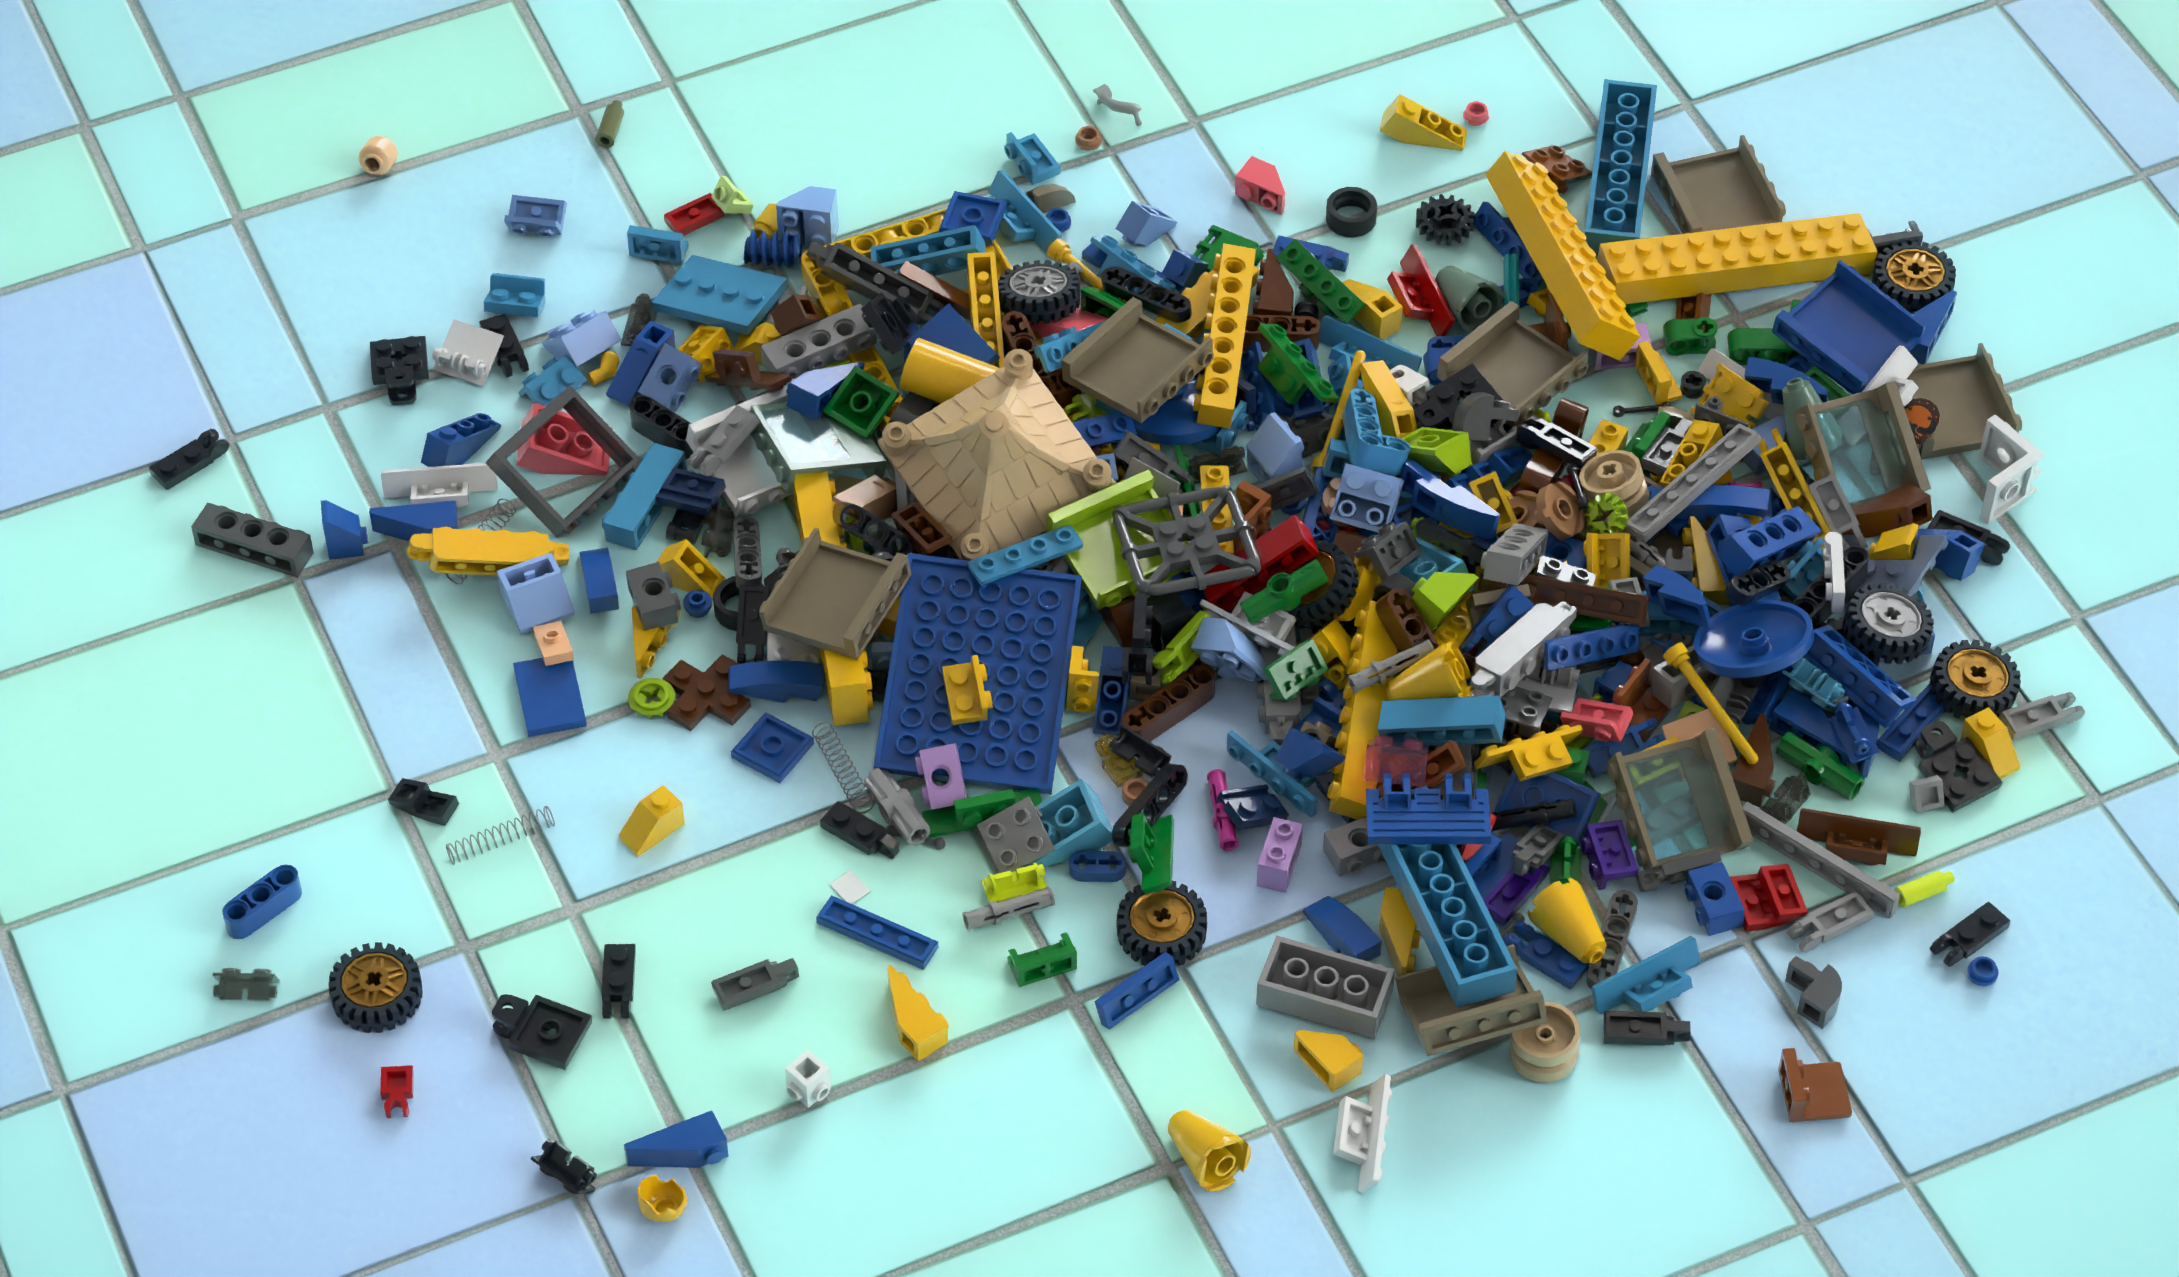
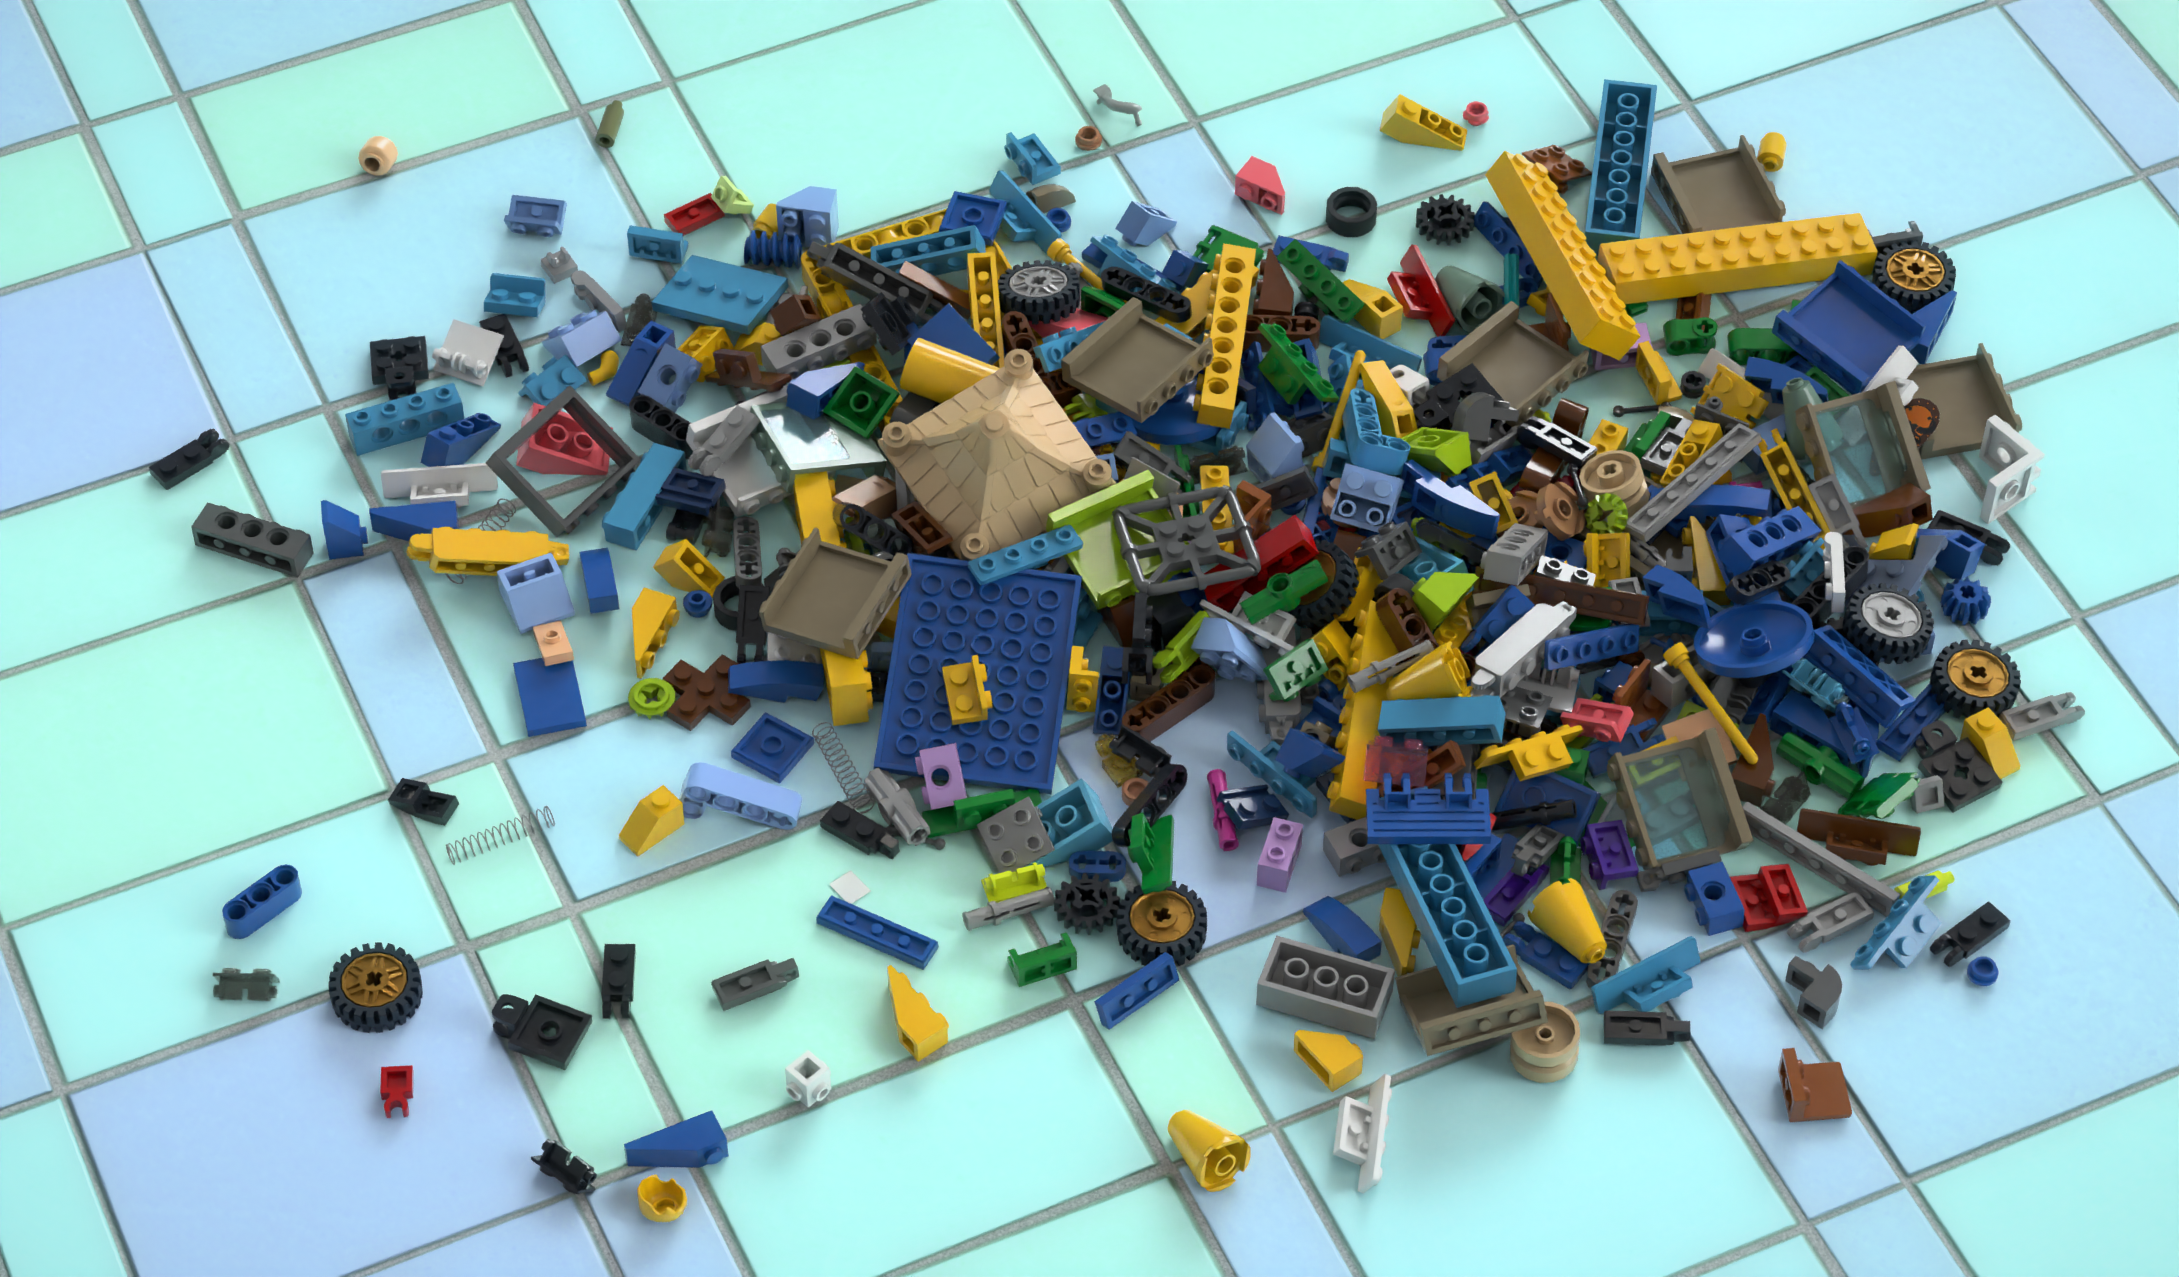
(403, 418): none -> dark azure brick
(559, 265): none -> light grey tile
(597, 298): none -> light grey hinge
(652, 596): dark grey brick -> none
(738, 795): none -> light blue beam
(1086, 903): none -> black gear
(1772, 151): none -> yellow brick
(1881, 795): none -> green plate
(1904, 929): none -> dark azure bracket
(1965, 601): none -> blue gear

